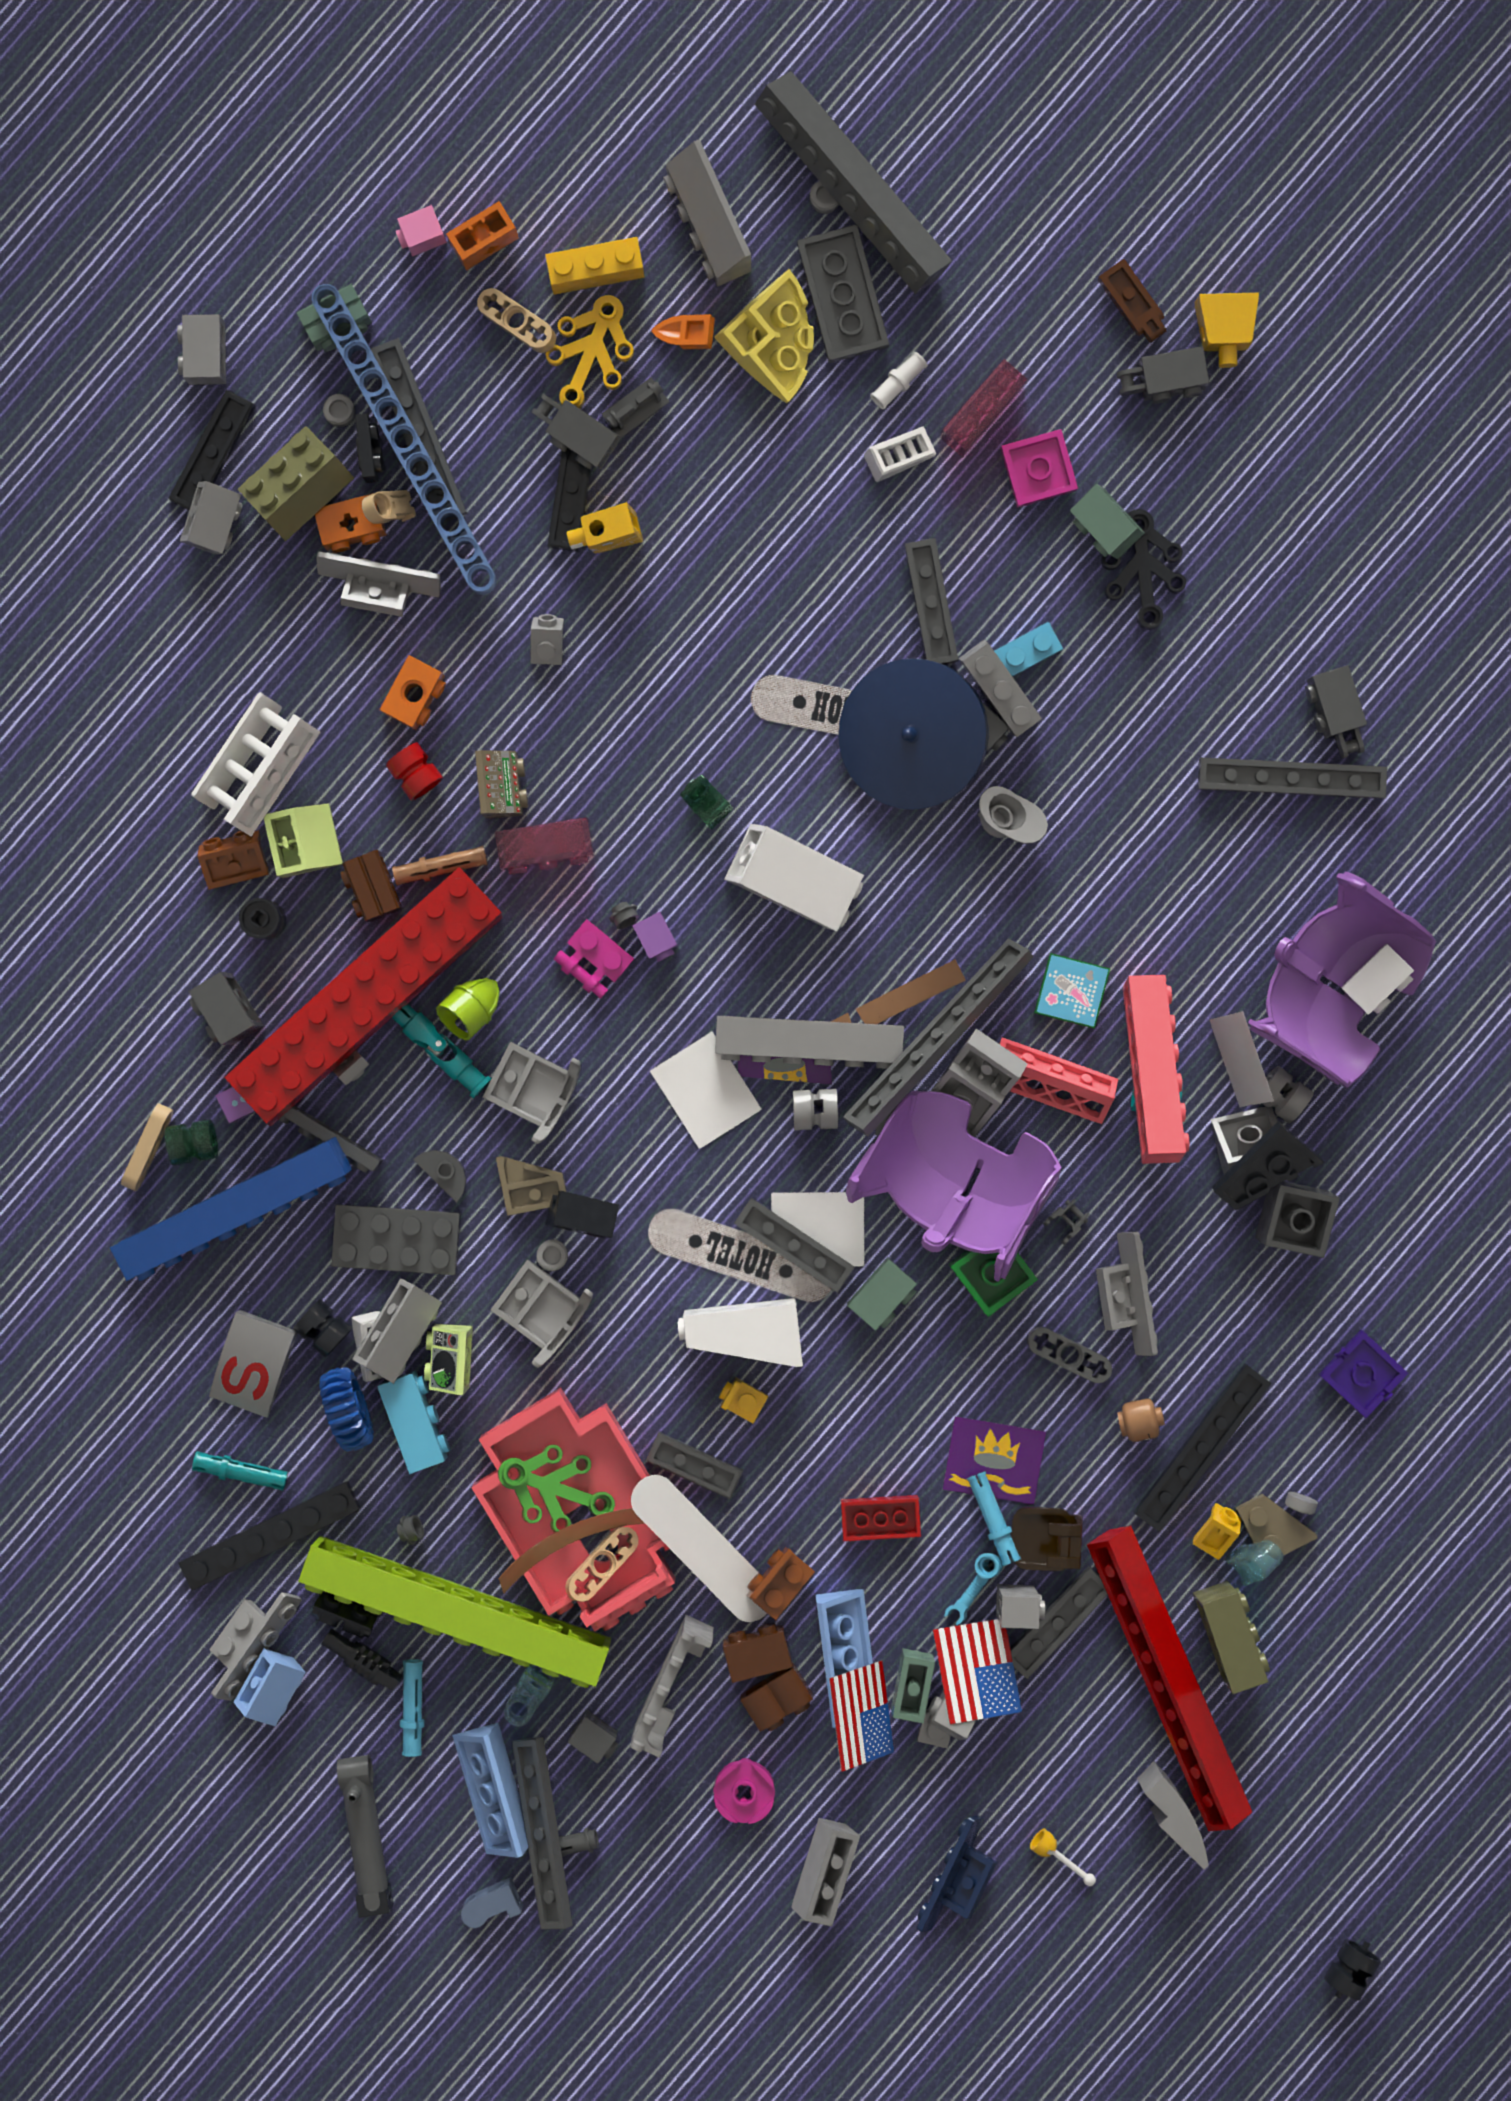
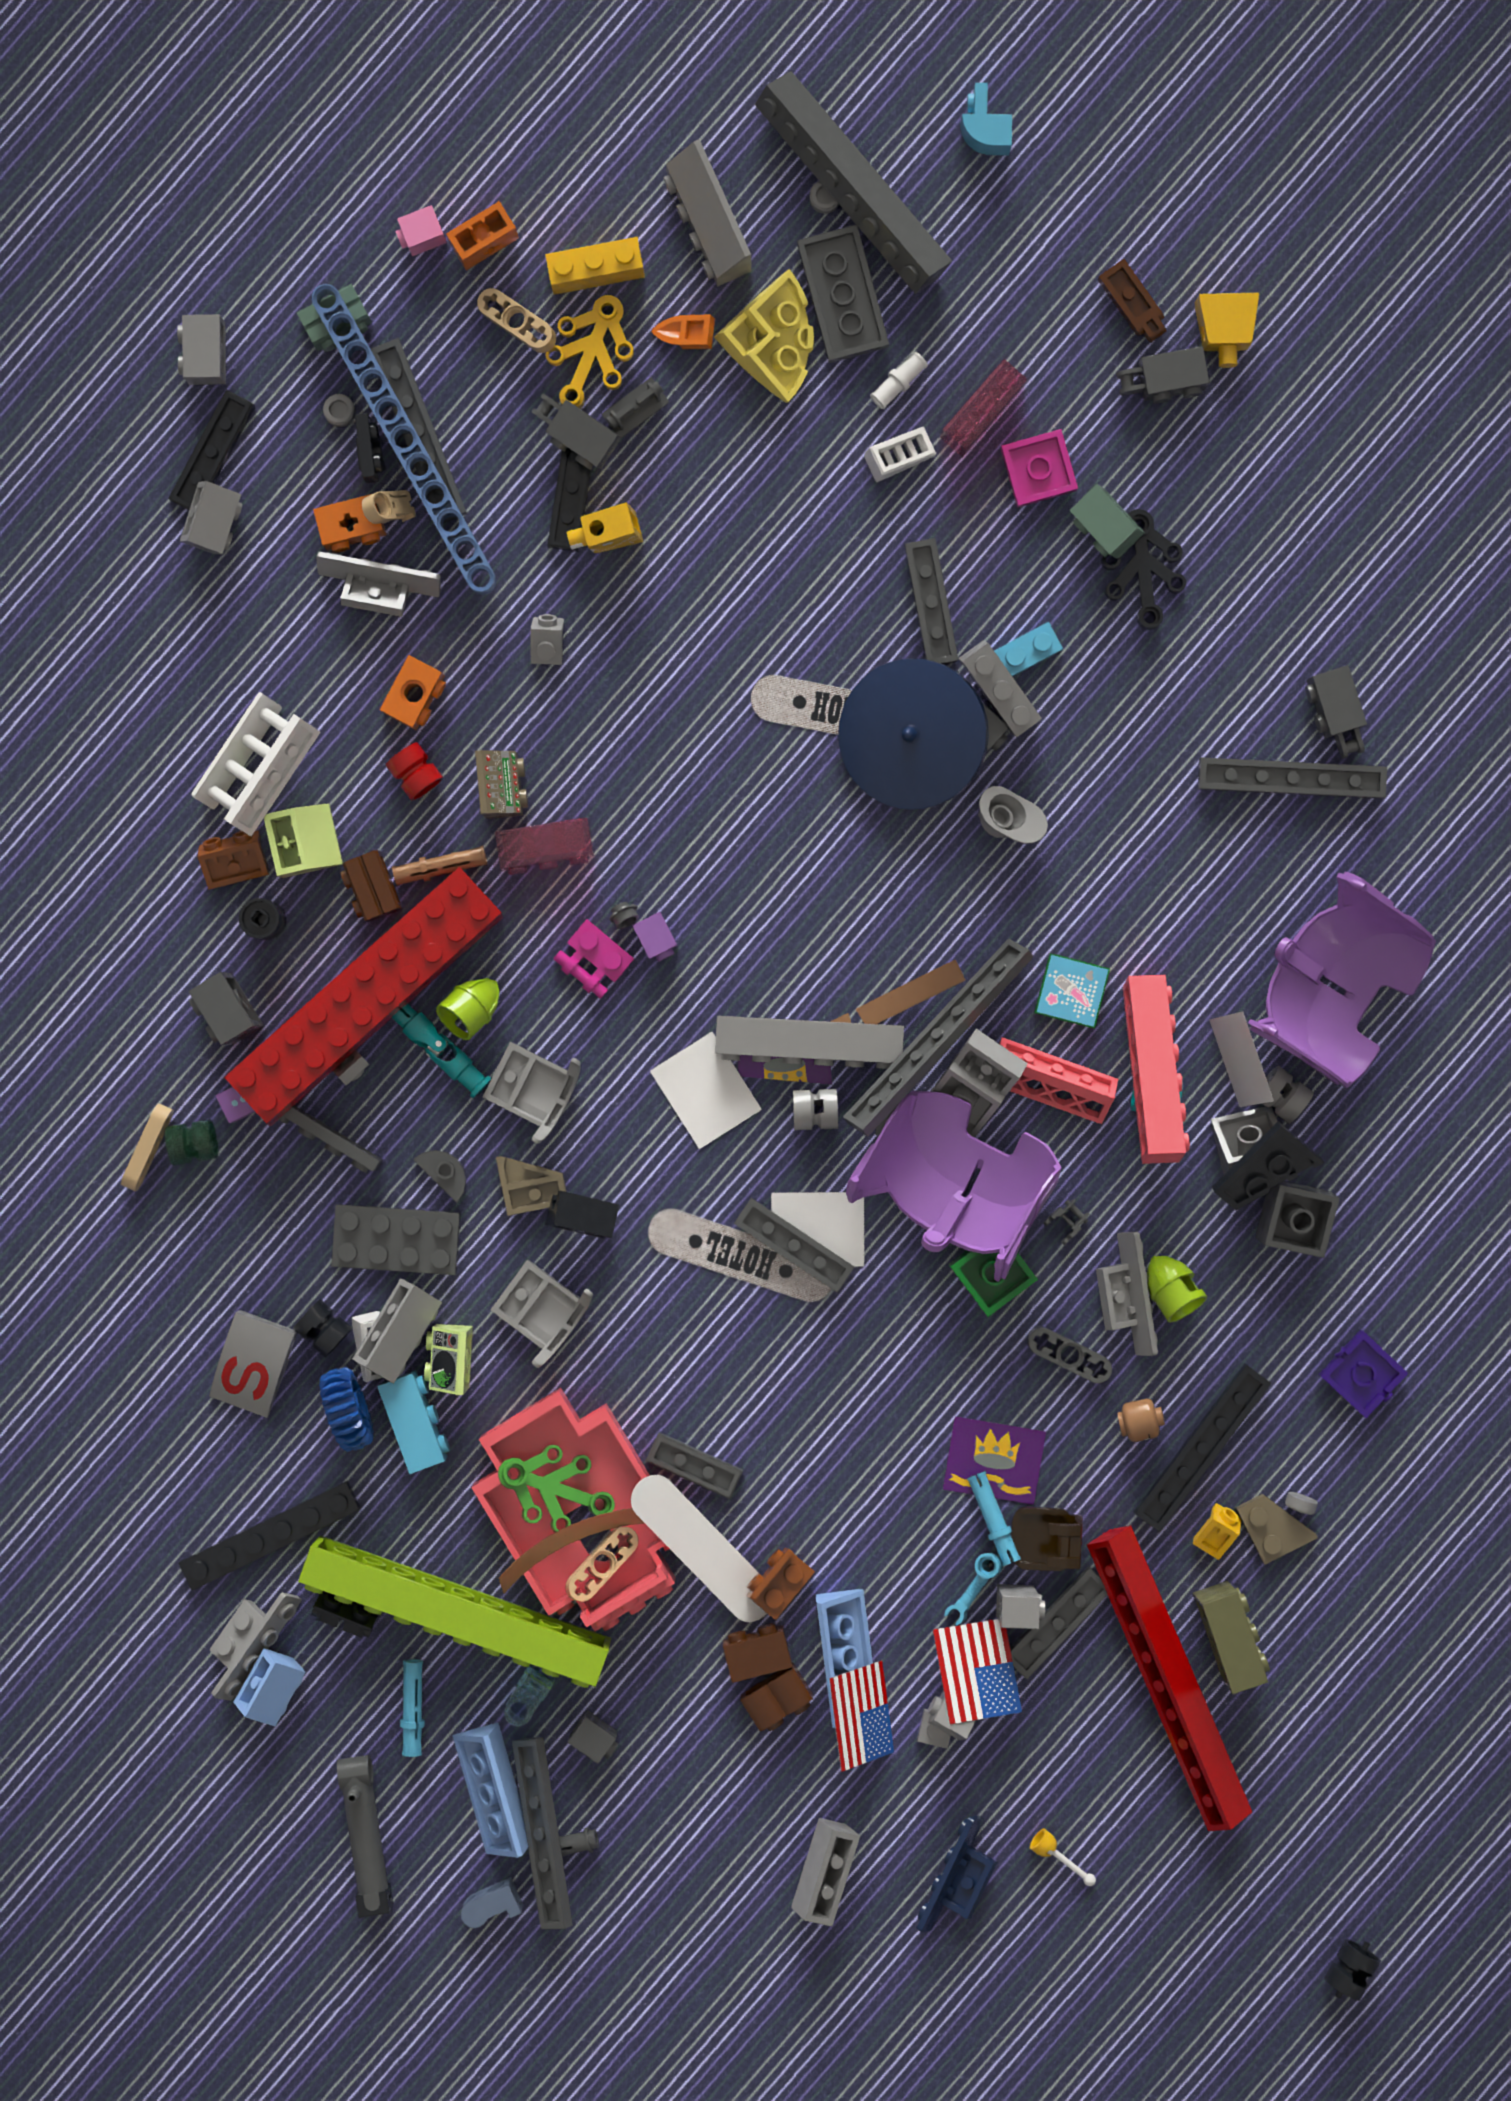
(230, 1209): blue brick -> none
(237, 1470): teal pin -> none
(295, 483): olive brick -> none
(363, 1660): black hinge -> none
(410, 1529): dark grey plate -> none
(552, 1255): light grey tile -> none
(654, 1717): light grey hinge -> none
(706, 801): clear green bracket -> none
(741, 1809): dark pink plate -> none
(742, 1399): yellow bracket -> none
(748, 1330): white slope -> none
(795, 877): white slope -> none
(880, 1518): red piece -> none
(882, 1294): sand green brick -> none
(912, 1685): sand green brick -> none
(982, 131): none -> medium azure brick
(1173, 1288): none -> lime helmet
(1173, 1813): light grey slope -> none
(1255, 1561): clear light blue piece -> none
(1378, 979): white brick -> none

